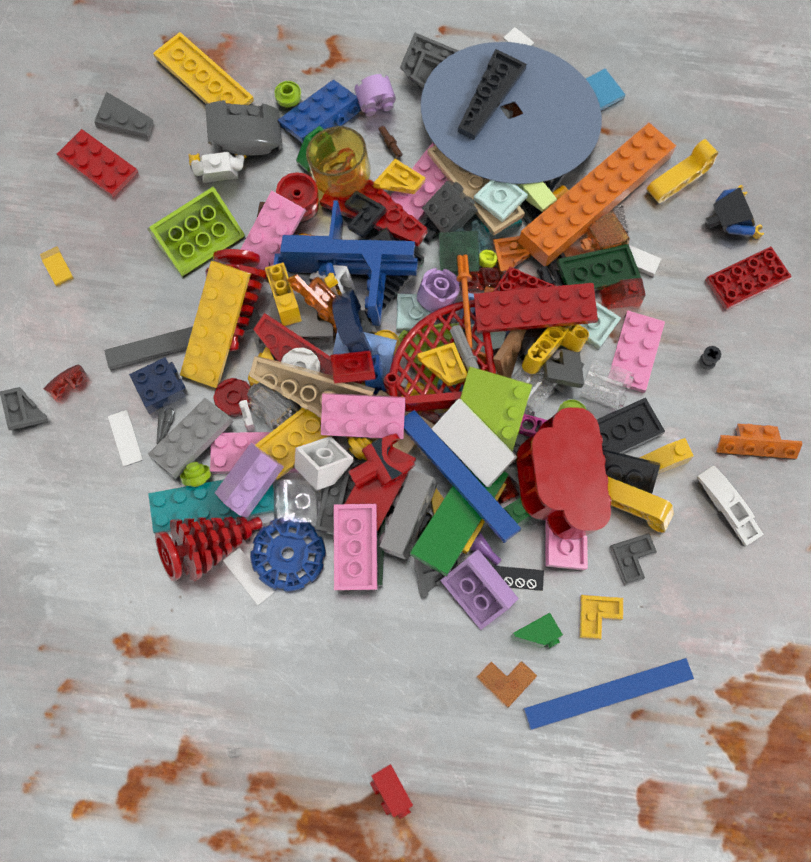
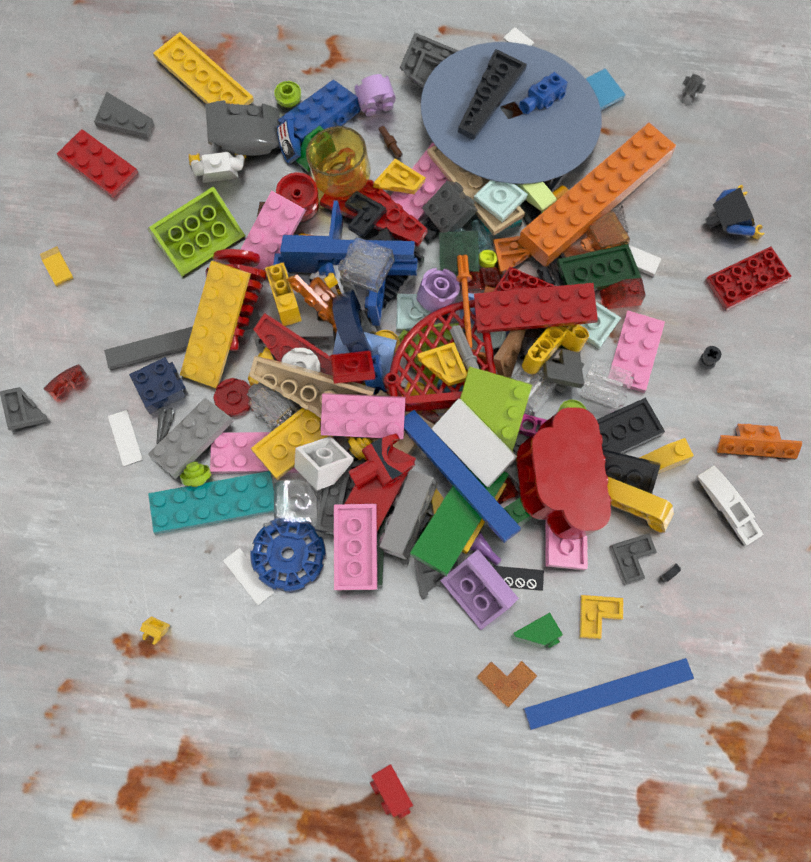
(154, 628): none -> yellow tile
(201, 543): red plant -> none
(247, 416): white tile -> none
(248, 480): lavender slope -> none
(289, 145): none -> slope
(366, 264): none -> clear brick
(544, 93): none -> blue brick
(671, 572): none -> black tile
(683, 173): yellow beam -> none
(694, 84): none -> dark grey gear

